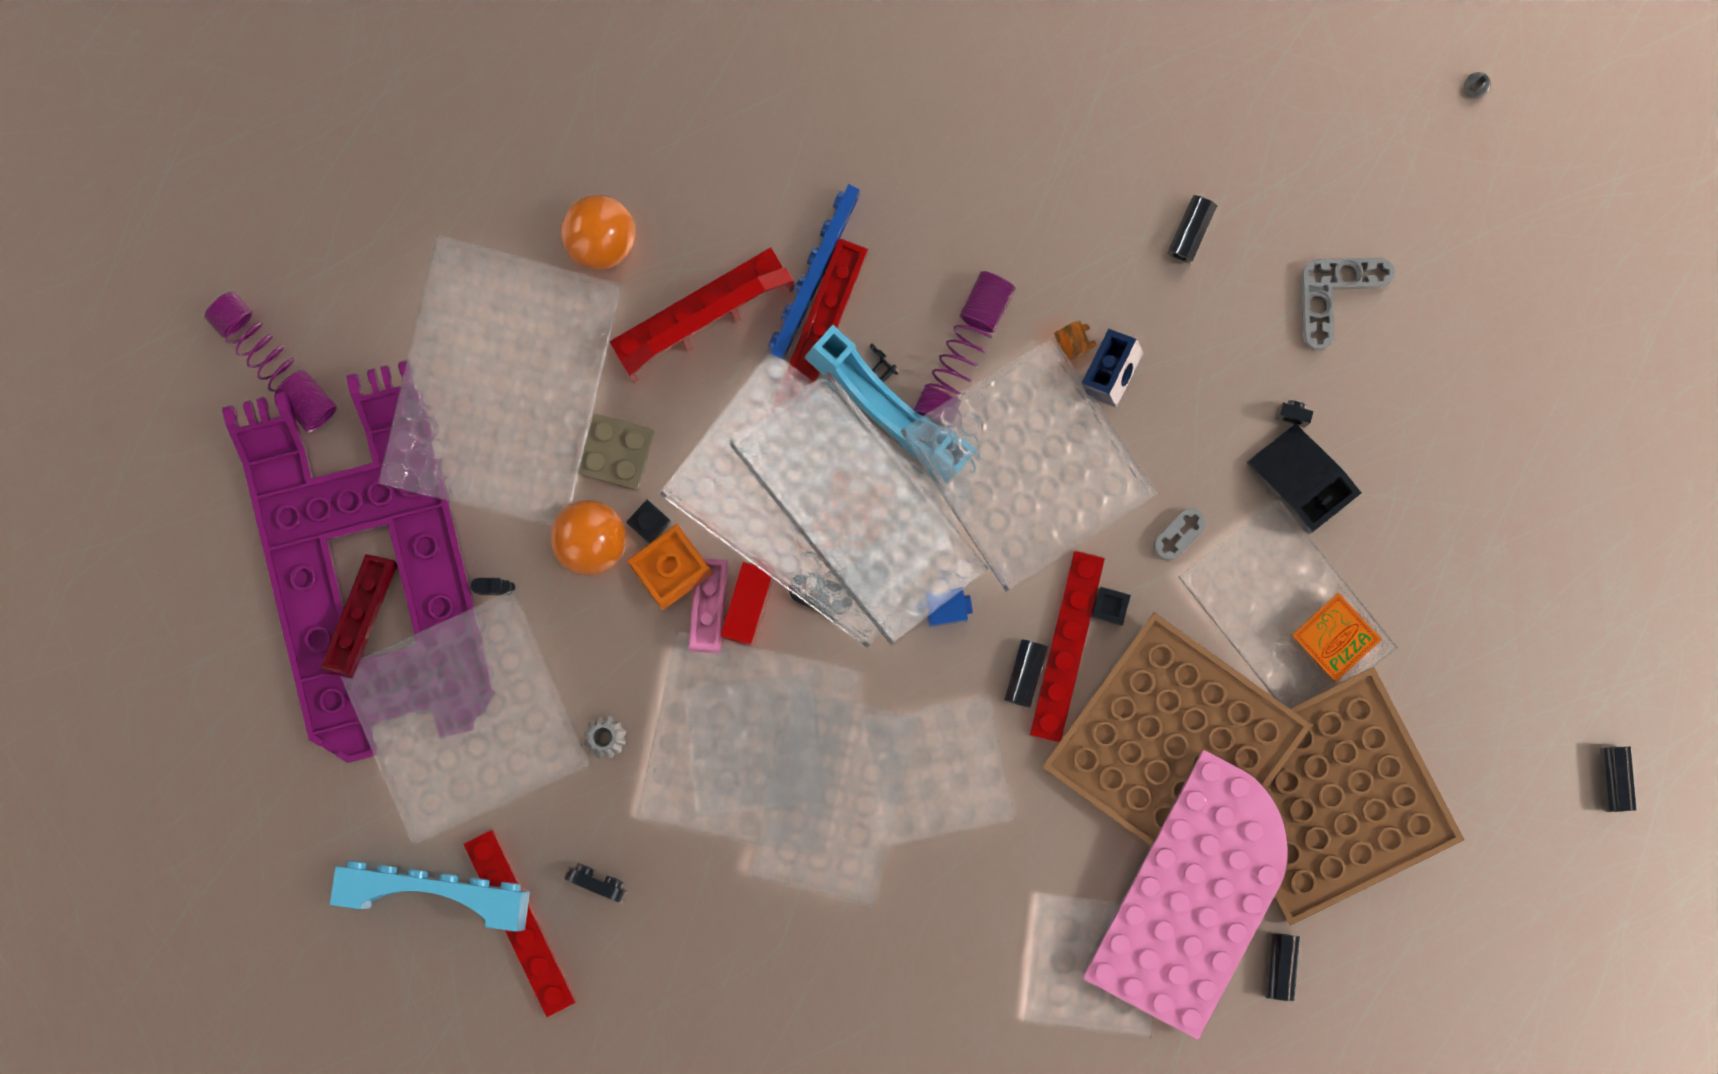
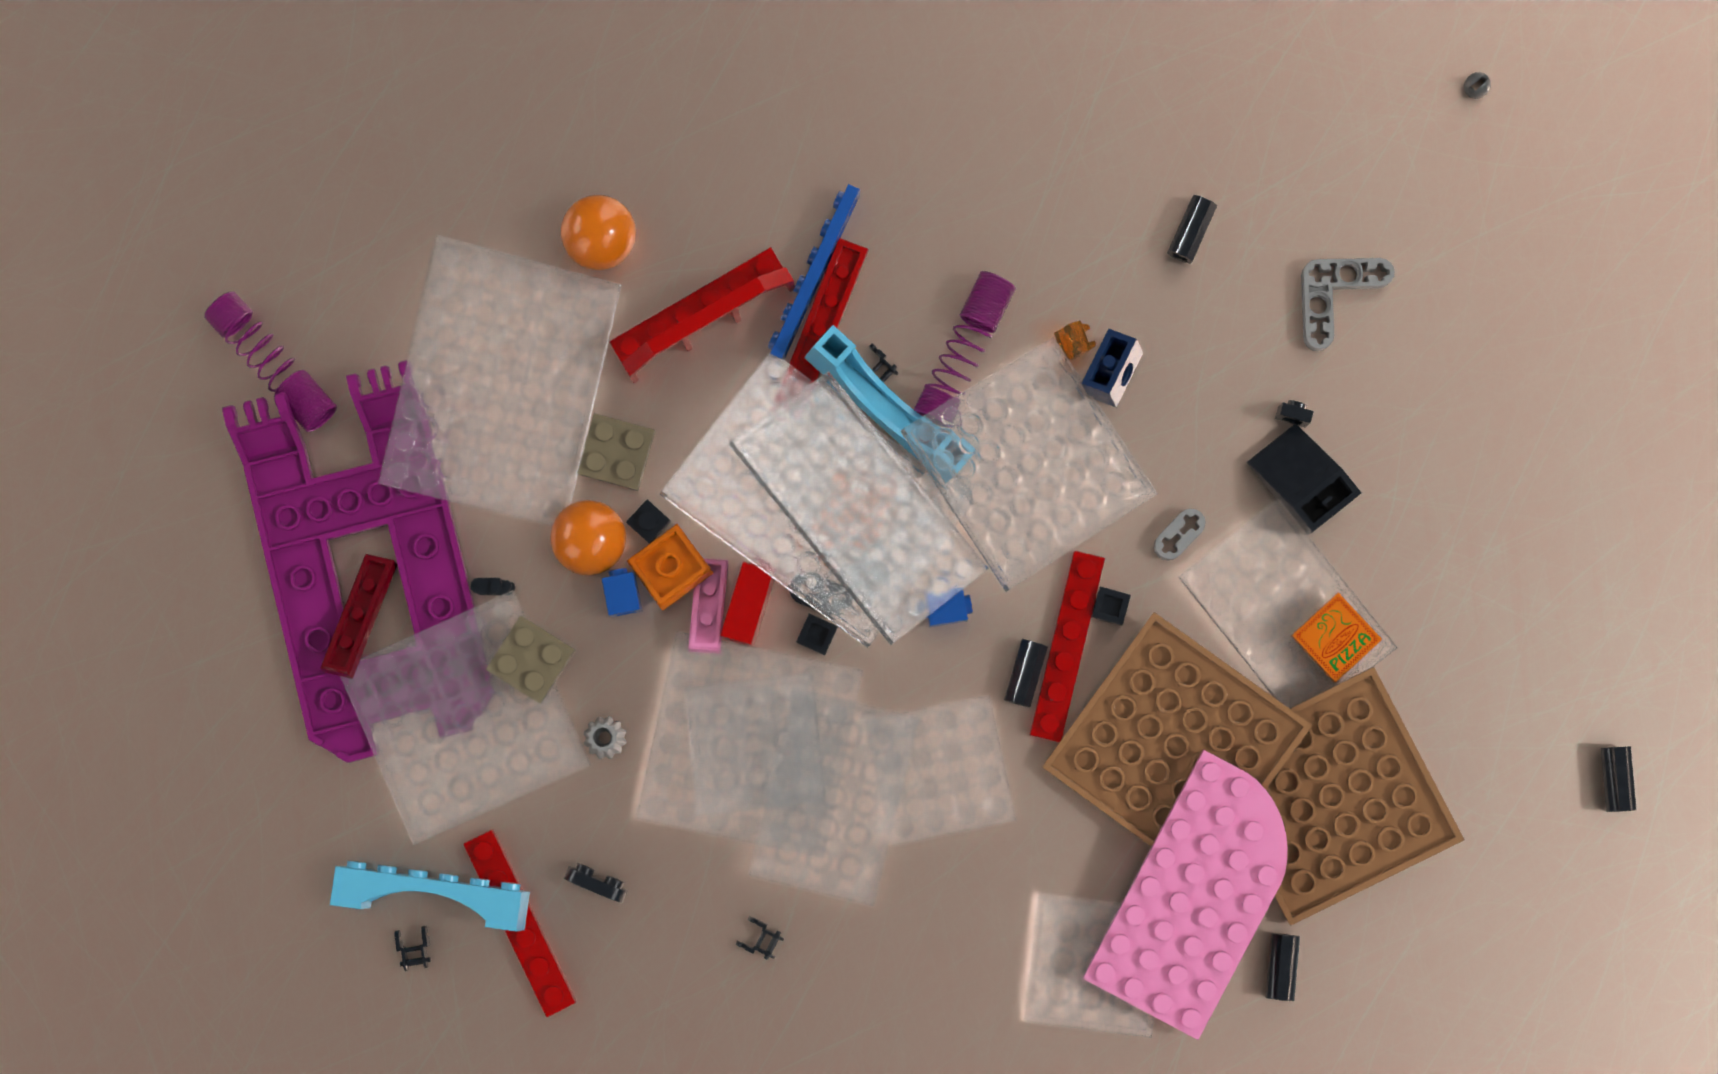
(416, 961): none -> black piece
(530, 659): none -> dark tan plate
(621, 593): none -> blue brick
(775, 938): none -> black piece
(817, 634): none -> black plate

